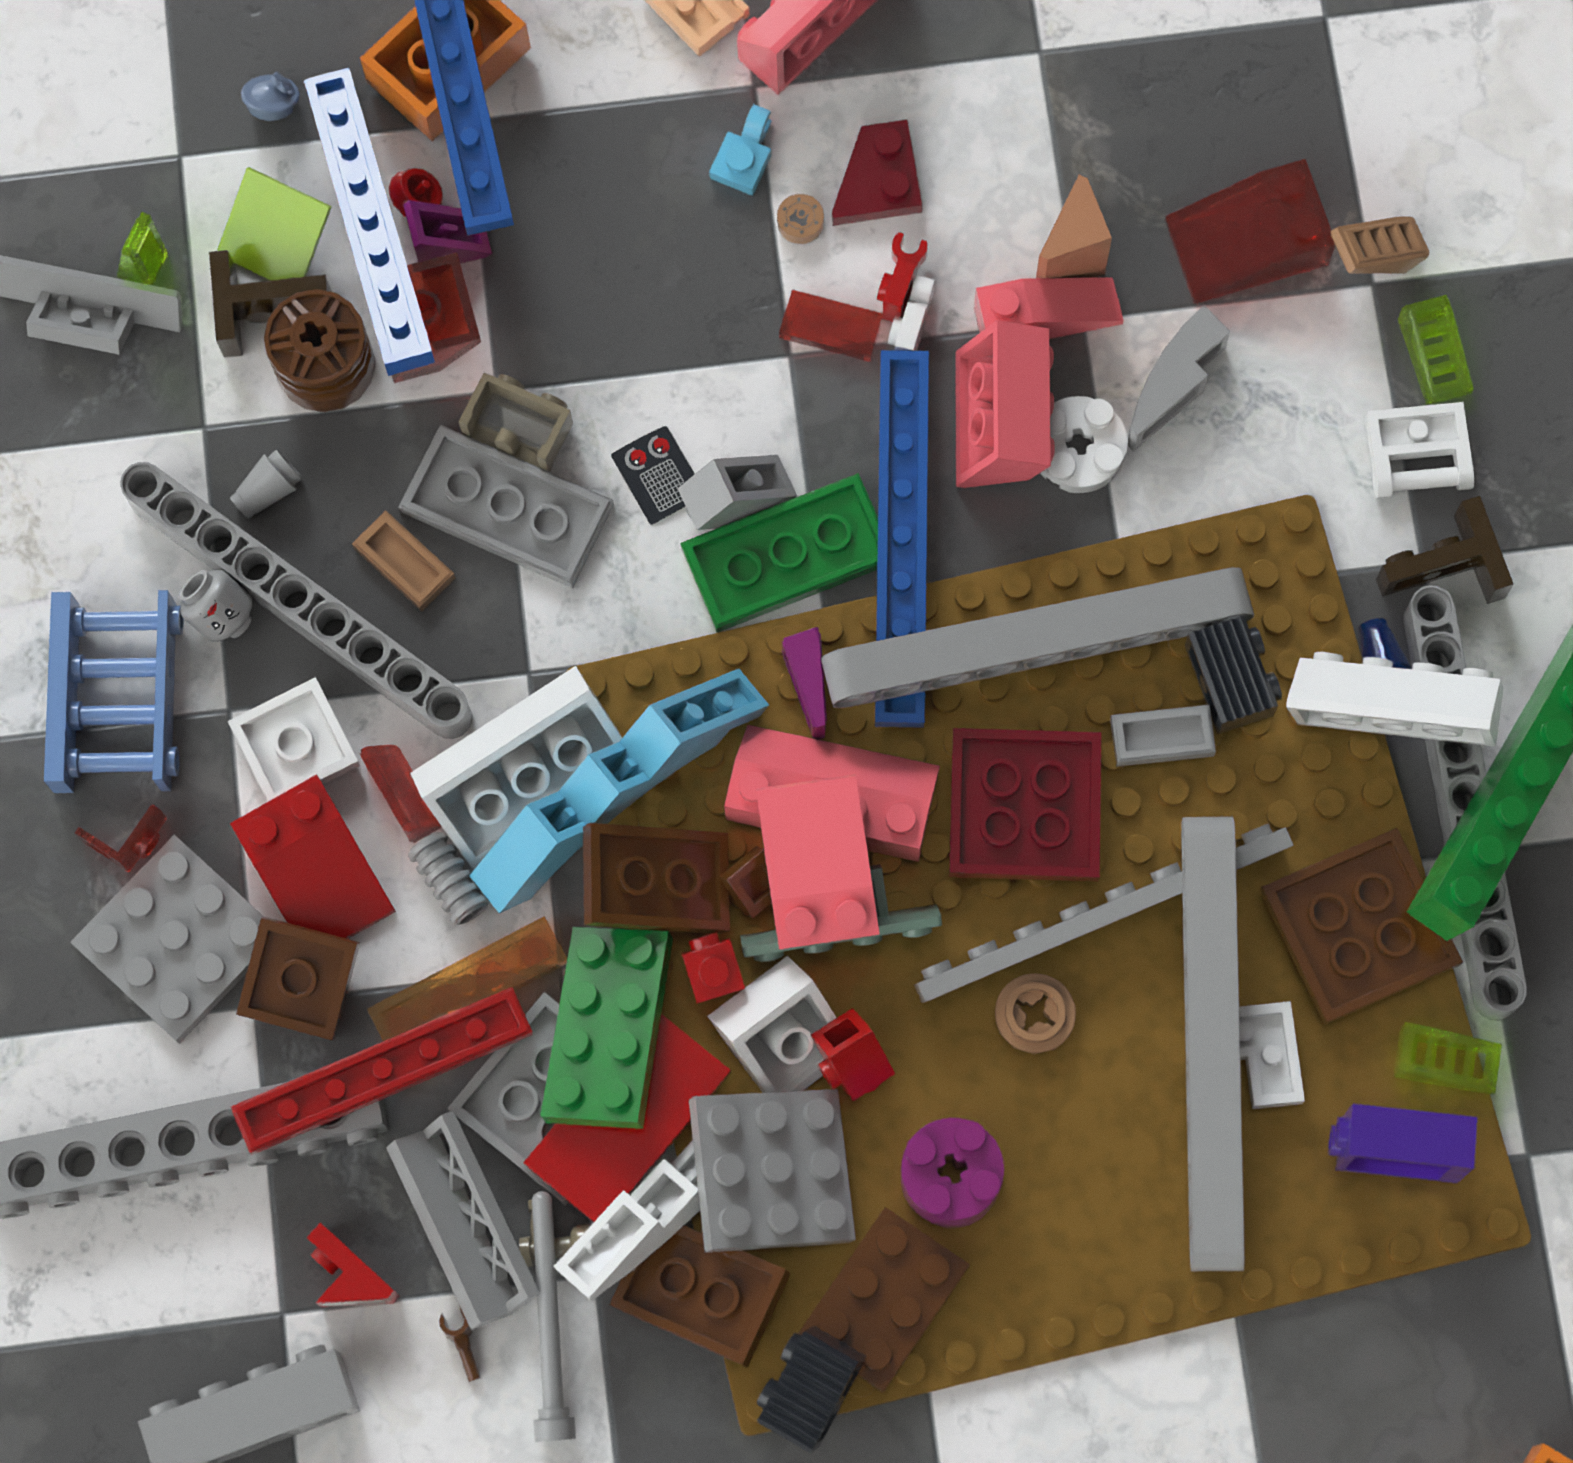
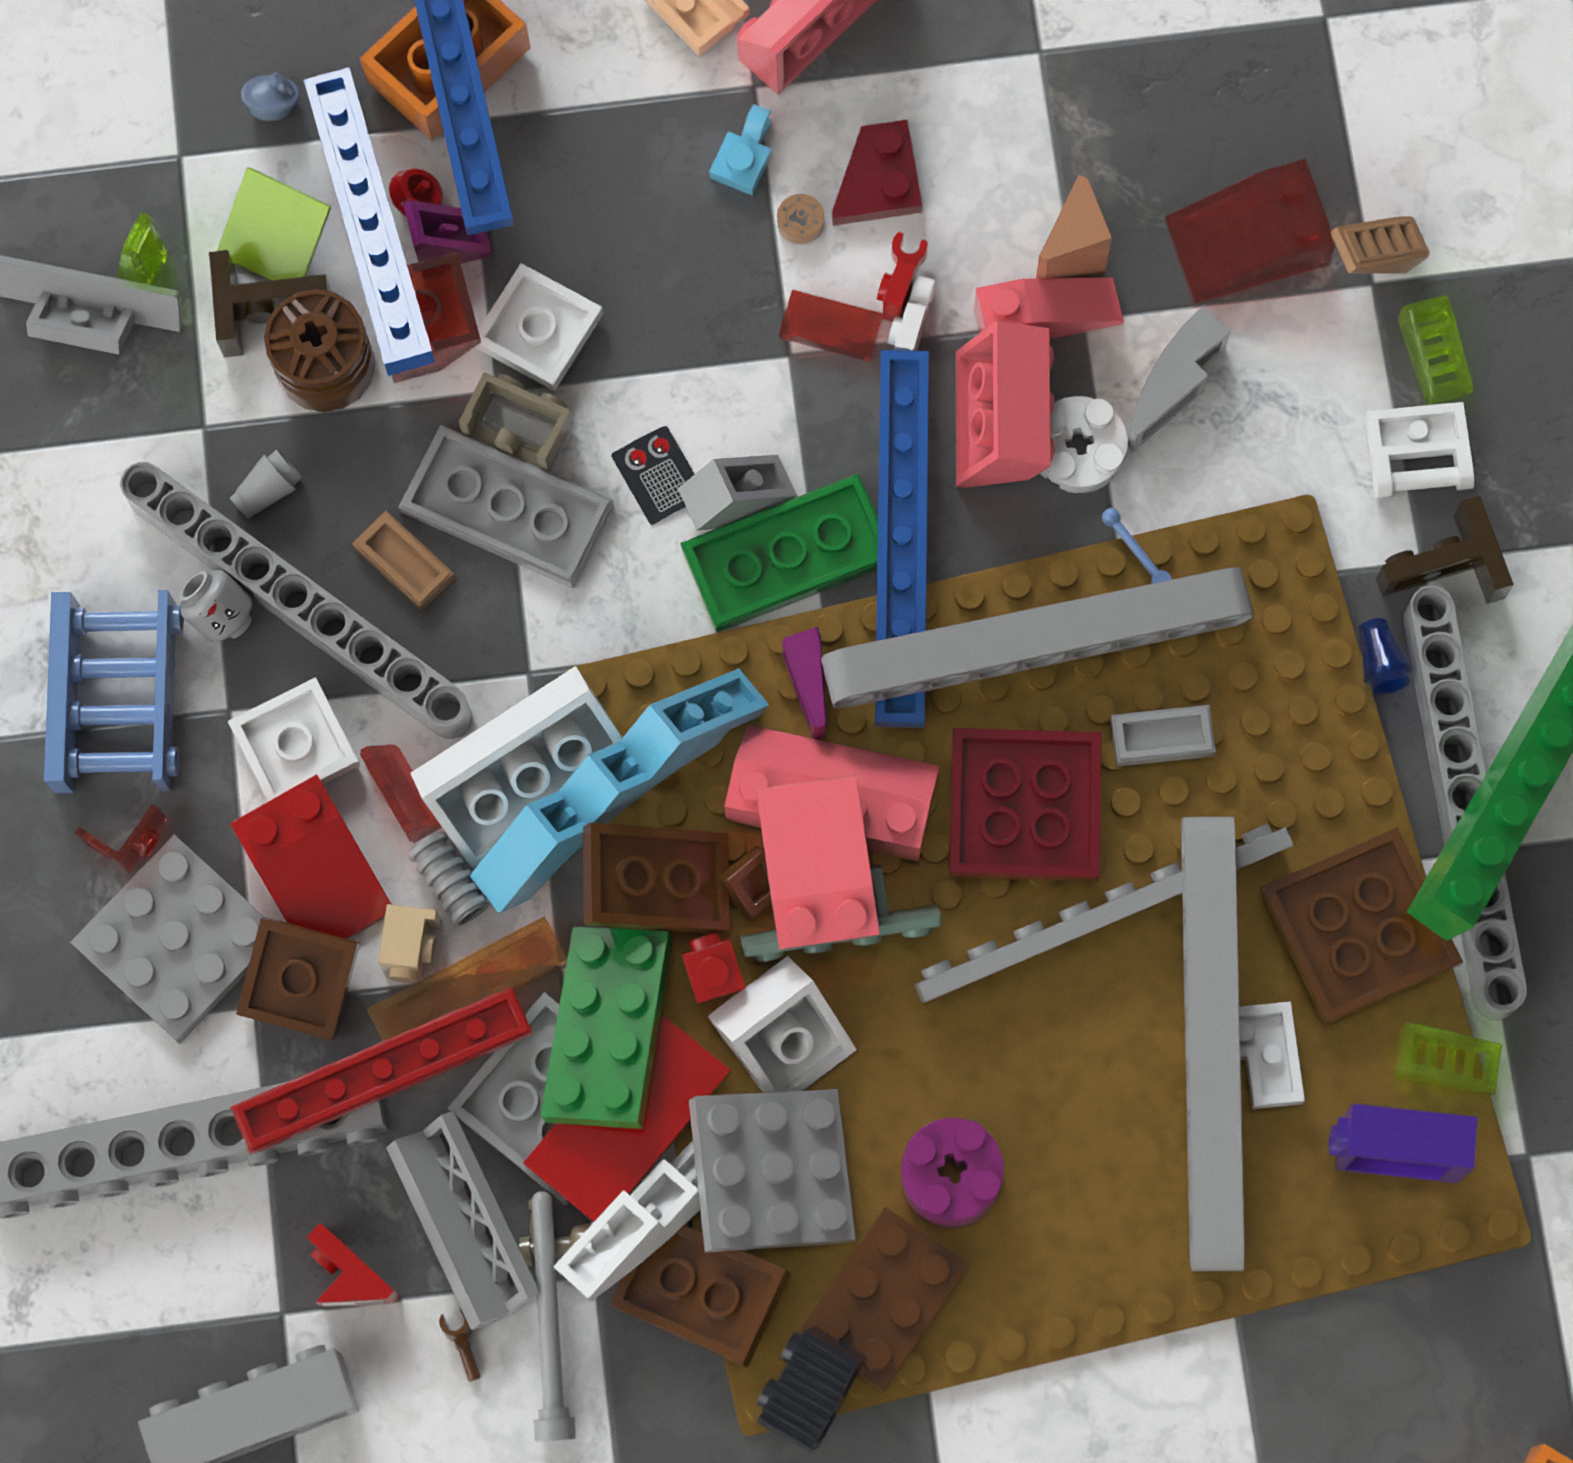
(407, 942): none -> tan brick
(538, 326): none -> white plate
(851, 1055): red brick -> none
(1028, 991): medium nougat gear -> none
(1111, 518): none -> medium blue hinge
(1233, 674): black brick -> none
(1396, 700): white slope -> none

